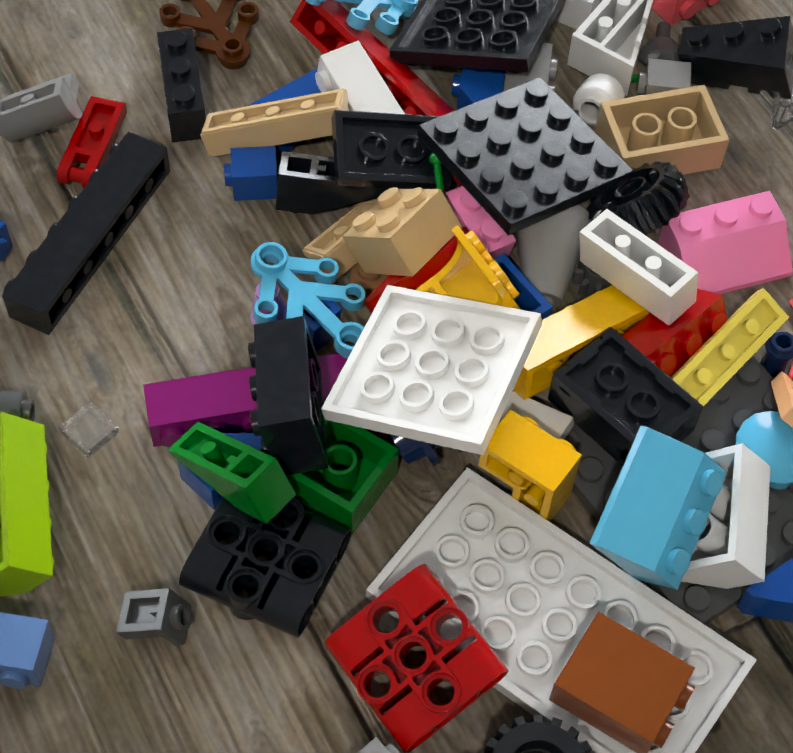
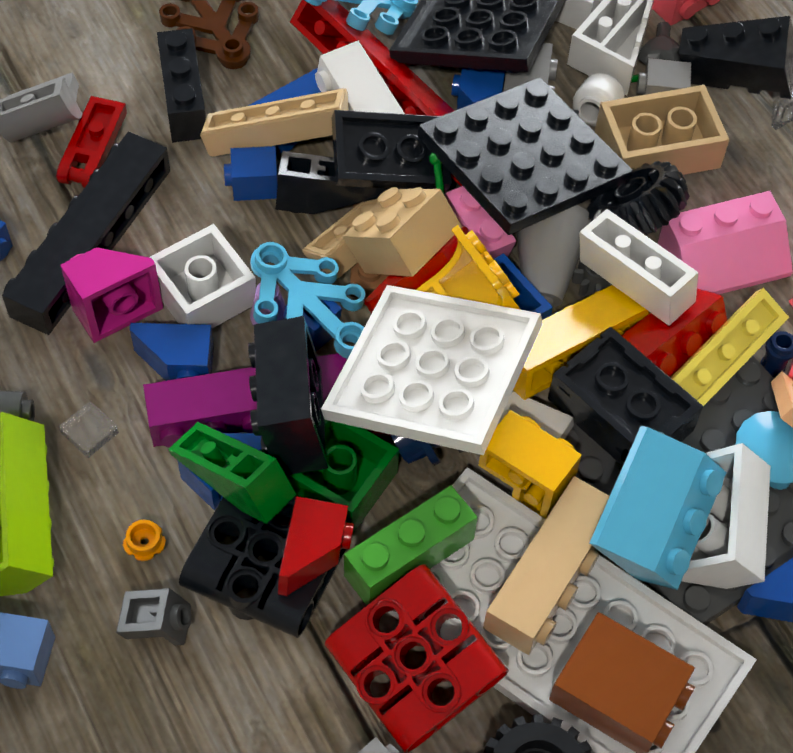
(111, 290): none -> dark pink slope
(144, 530): none -> light orange plate
(174, 349): none -> blue slope
(204, 279): none -> white brick
(313, 542): none -> red slope
(417, 538): none -> bright green brick
(548, 570): none -> tan brick

